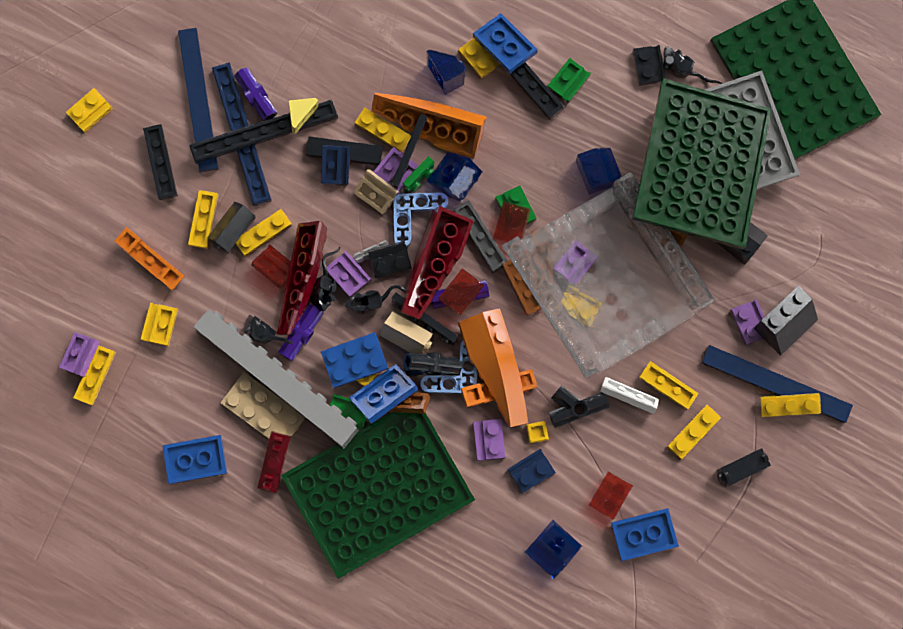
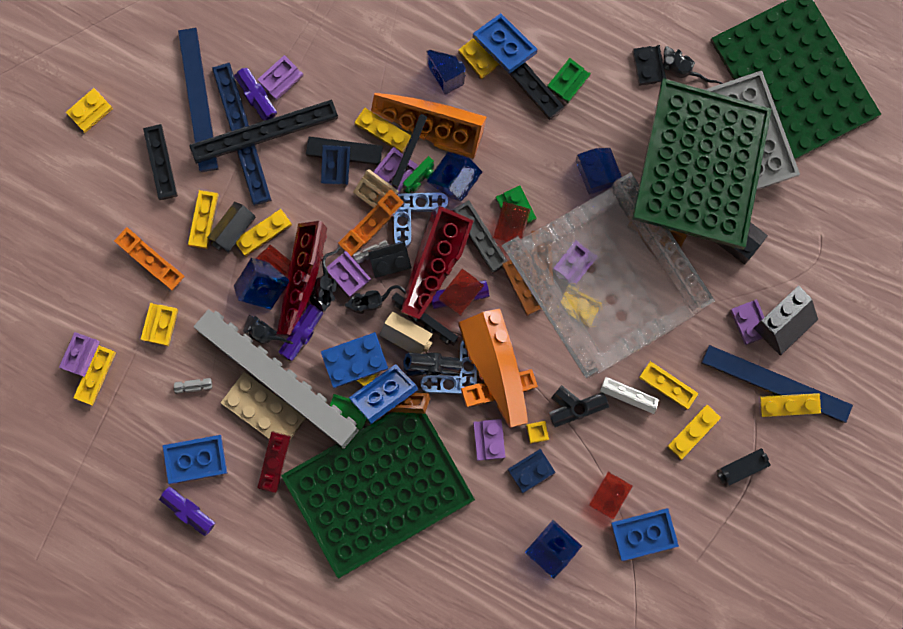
(187, 511): none -> dark purple piece
(193, 385): none -> light grey axle
(260, 284): none -> clear blue slope
(280, 77): none -> medium lavender plate
(300, 111): light yellow slope -> none
(371, 223): none -> orange slope

